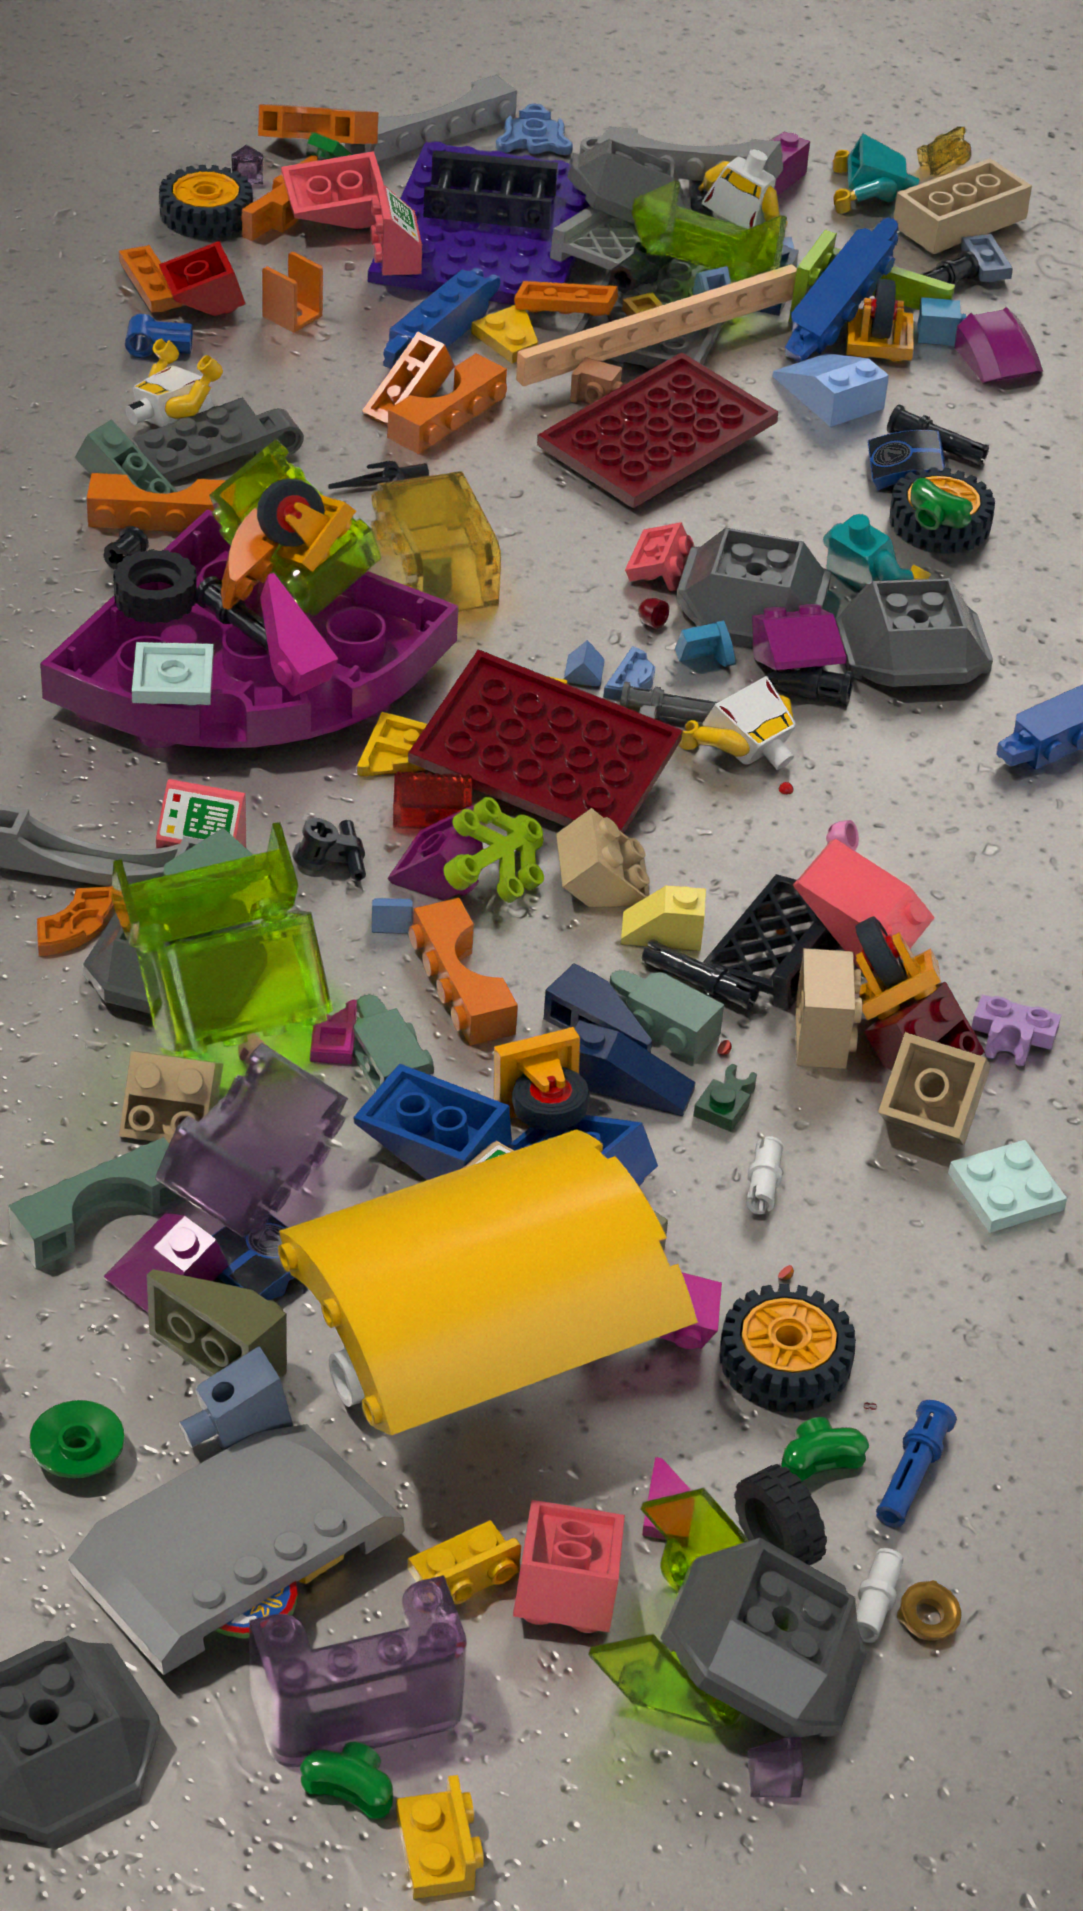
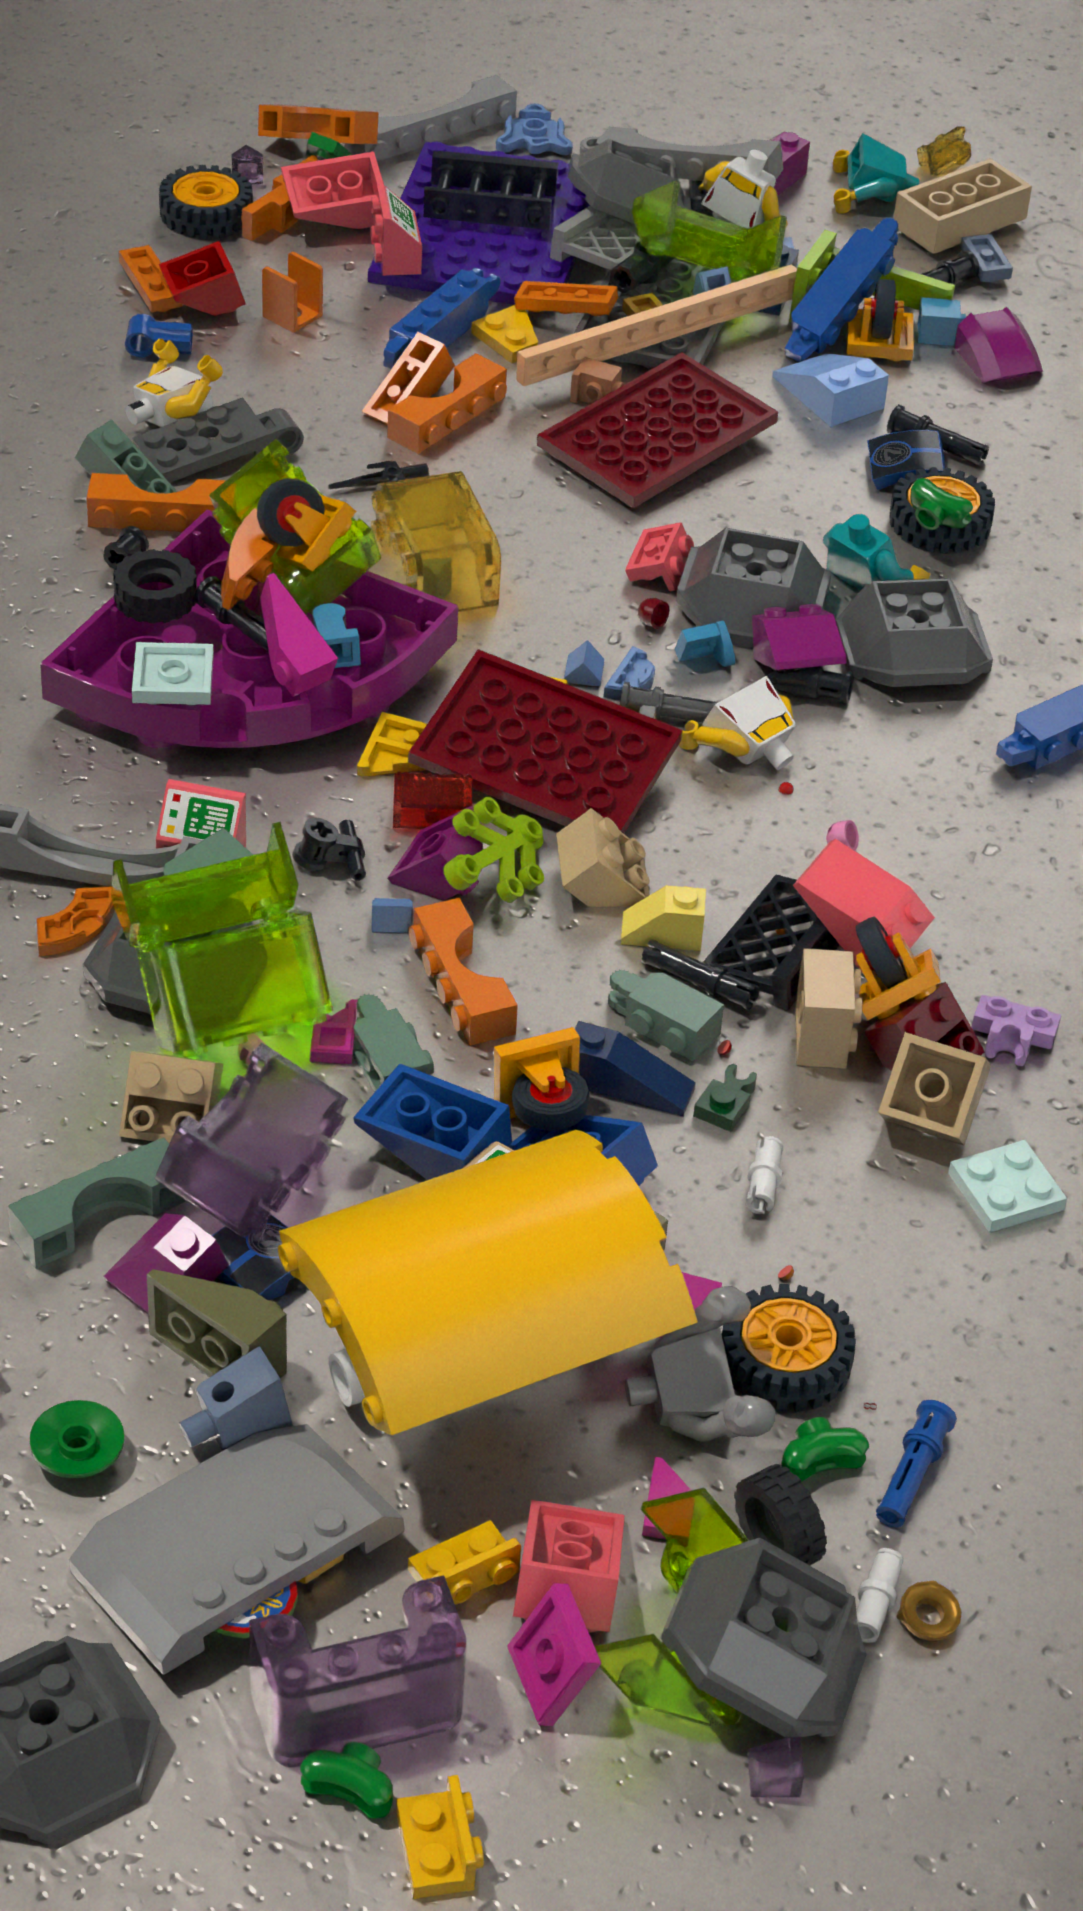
(331, 624): none -> dark azure leg
(553, 1654): none -> dark pink tile
(590, 999): dark blue slope -> none
(693, 1380): none -> light grey torso

